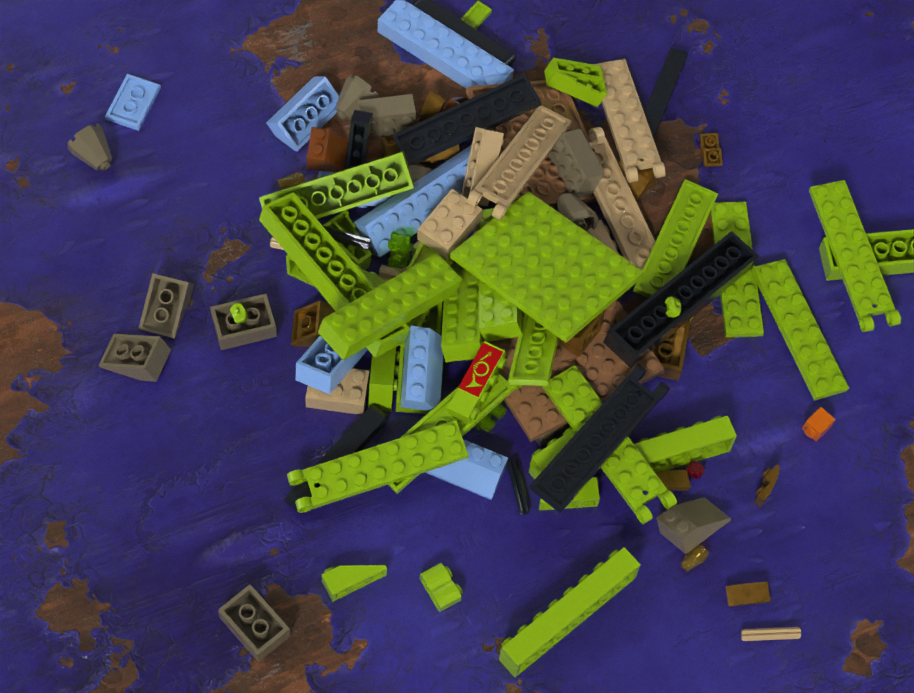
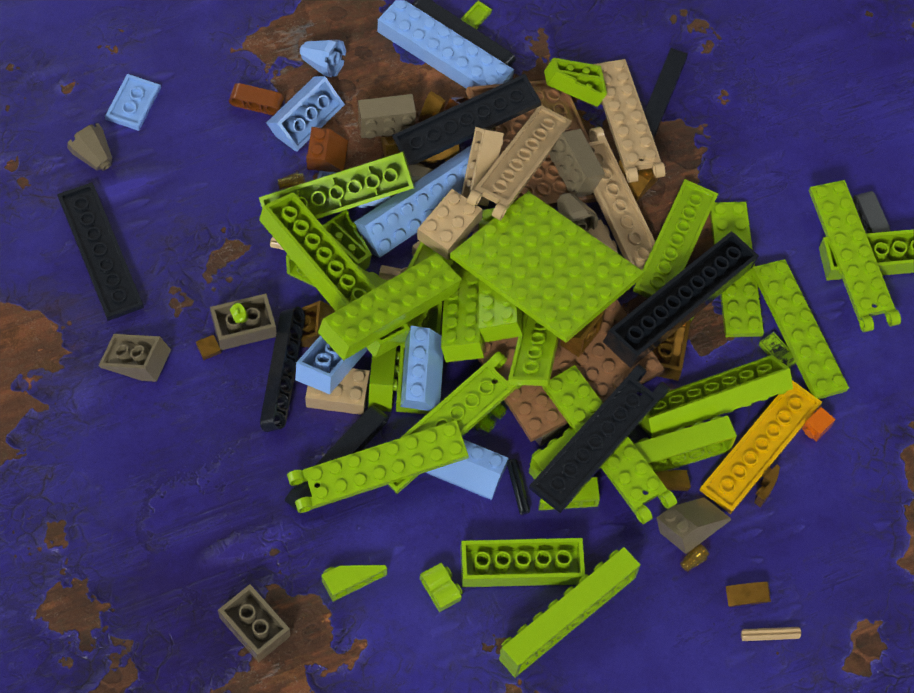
(100, 251): none -> black plate
(165, 305): dark tan slope -> none
(208, 347): none -> pearl gold tile
(256, 99): none -> dark orange beam
(282, 369): none -> black beam
(324, 56): none -> light blue cone
(349, 238): black axle -> none
(352, 91): dark tan cone -> none
(359, 138): black brick -> none
(400, 250): clear neon green hips -> none
(476, 382): brick -> none
(522, 562): none -> lime brick
(673, 307): lime piece -> none
(695, 469): dark red axle -> none
(710, 150): pearl gold slope -> none
(718, 395): none -> lime brick
(760, 447): none -> yellow plate
(774, 346): none -> lime tile
(870, 213): none -> dark grey beam

